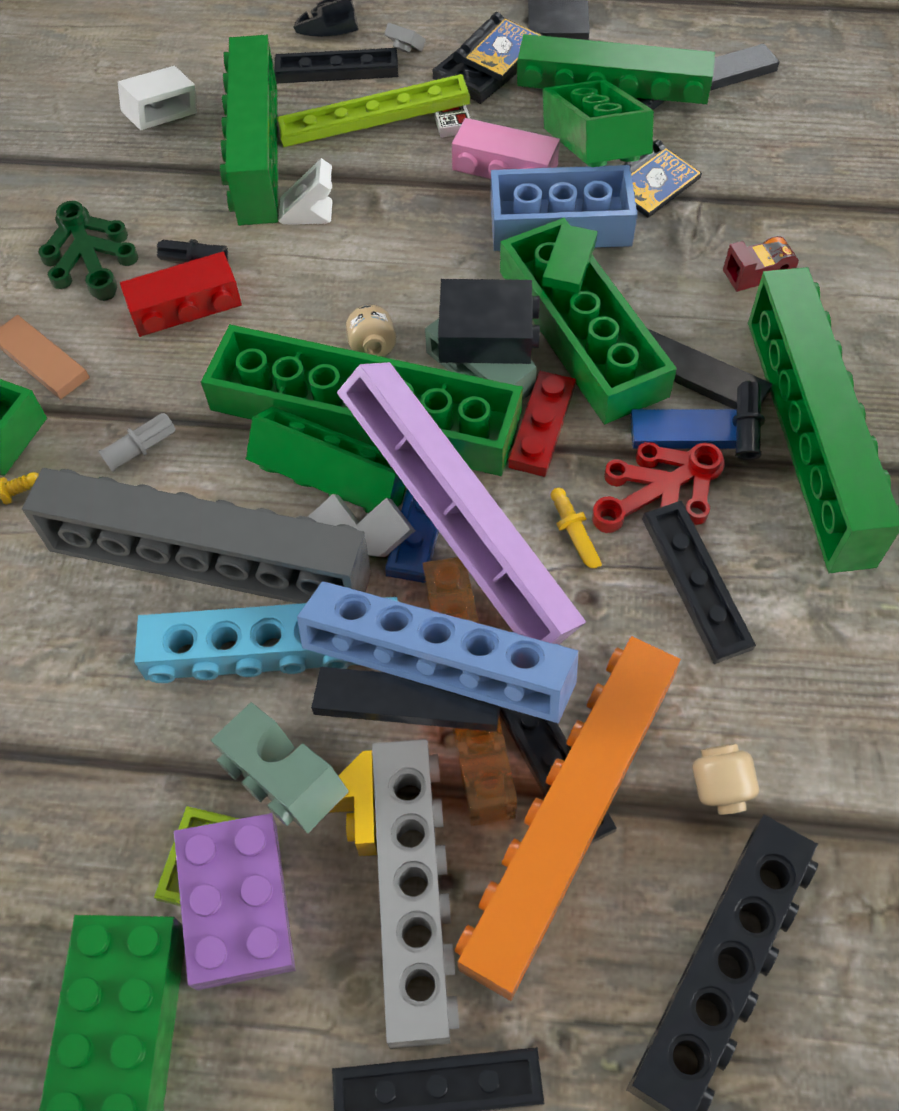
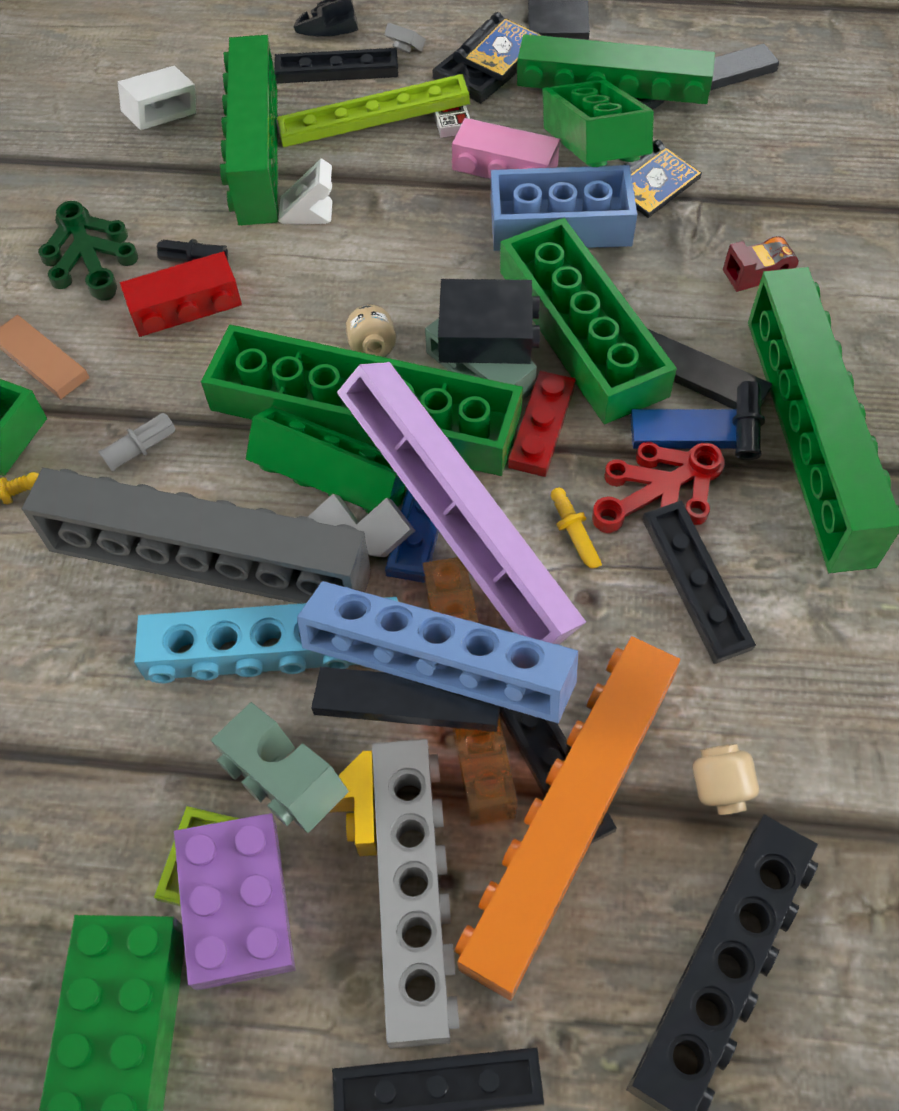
(570, 258): green tile -> none

